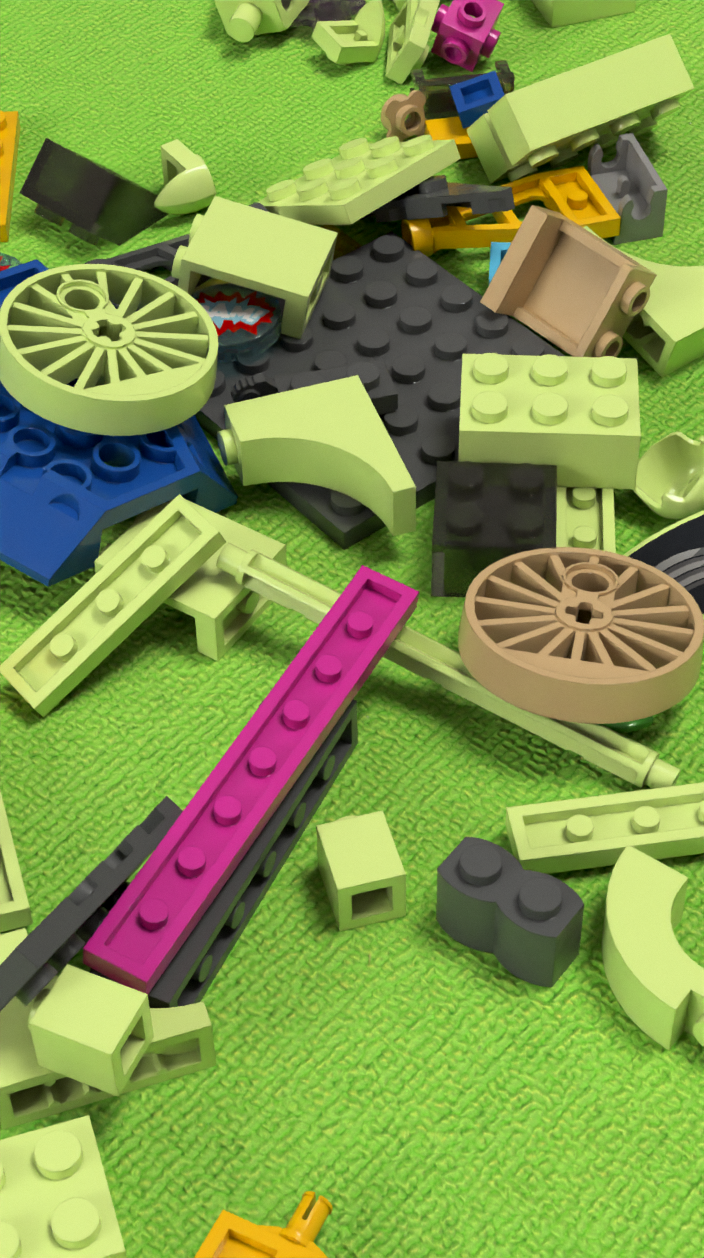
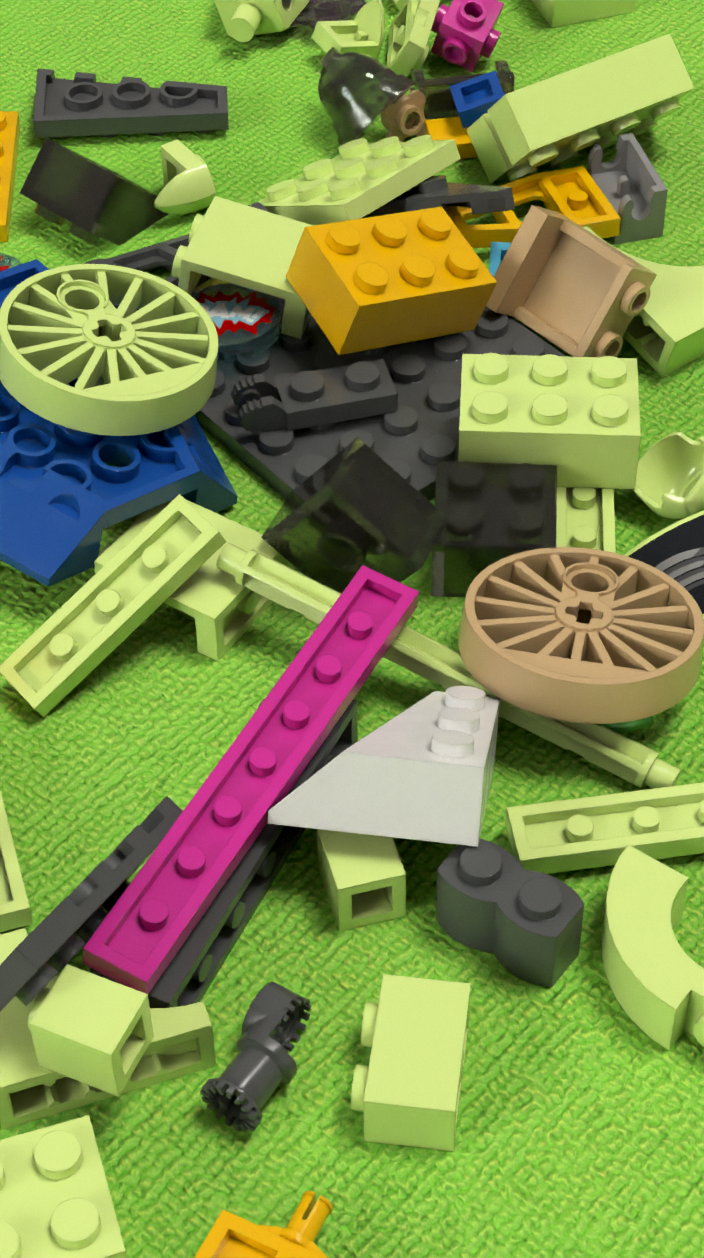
(130, 107): none -> dark grey wing
(261, 1057): none -> dark grey connector
(323, 439): yellowish green arch -> none
(355, 516): none -> clear smoke brick
(356, 91): none -> clear smoke helmet
(390, 279): none -> yellow brick
(410, 778): none -> white wedge
(414, 1063): none -> yellowish green brick

